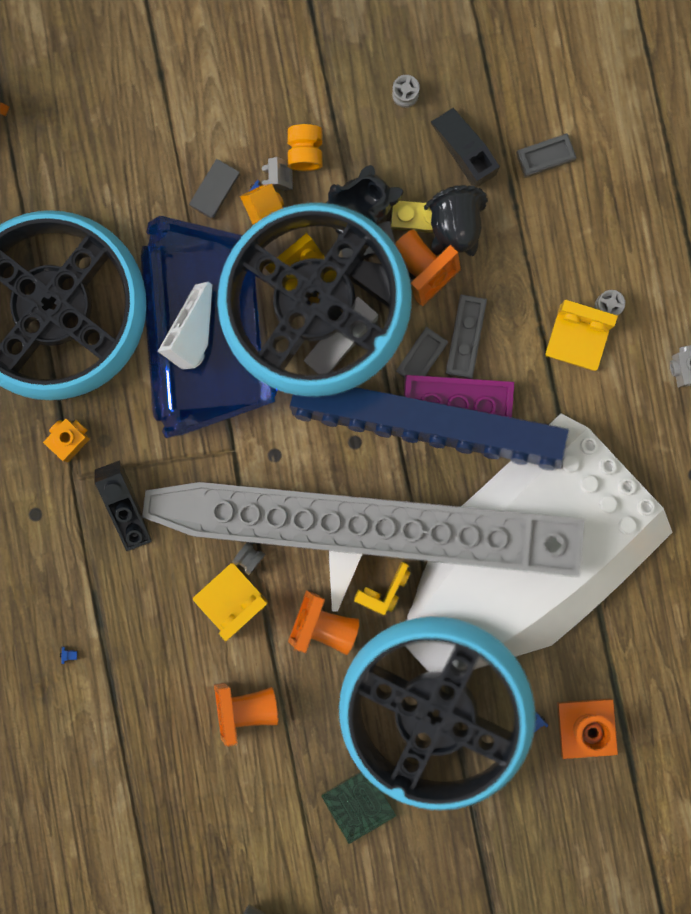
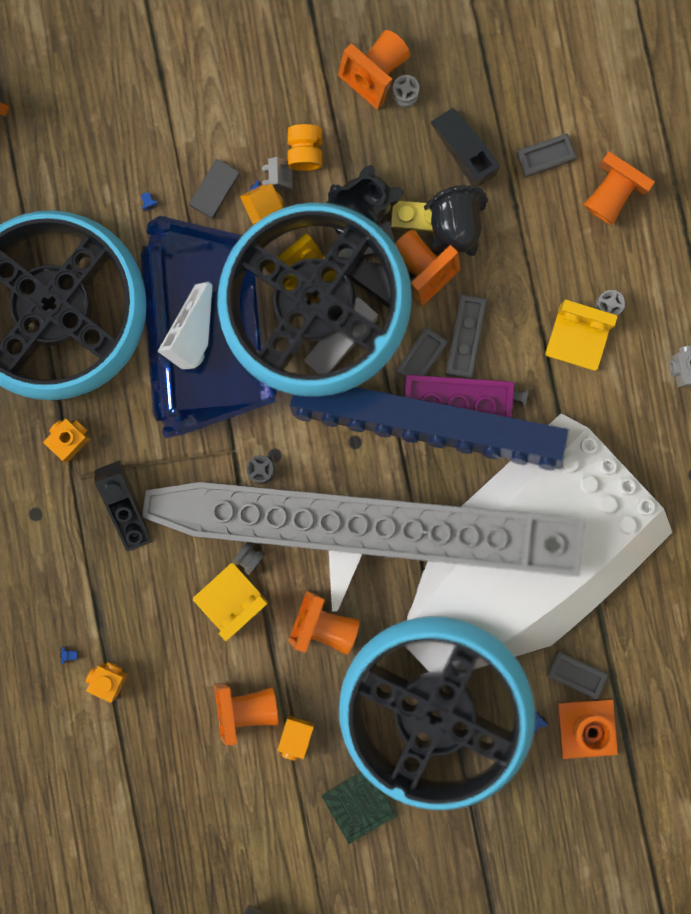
(106, 681): none -> light orange brick
(148, 202): none -> blue piece
(257, 466): none -> dark grey wheel
(295, 738): none -> light orange brick
(370, 72): none -> orange plant
(371, 598): yellow bracket -> none
(521, 397): none -> dark grey piece
(577, 675): none -> dark grey tile
(616, 188): none -> orange plant

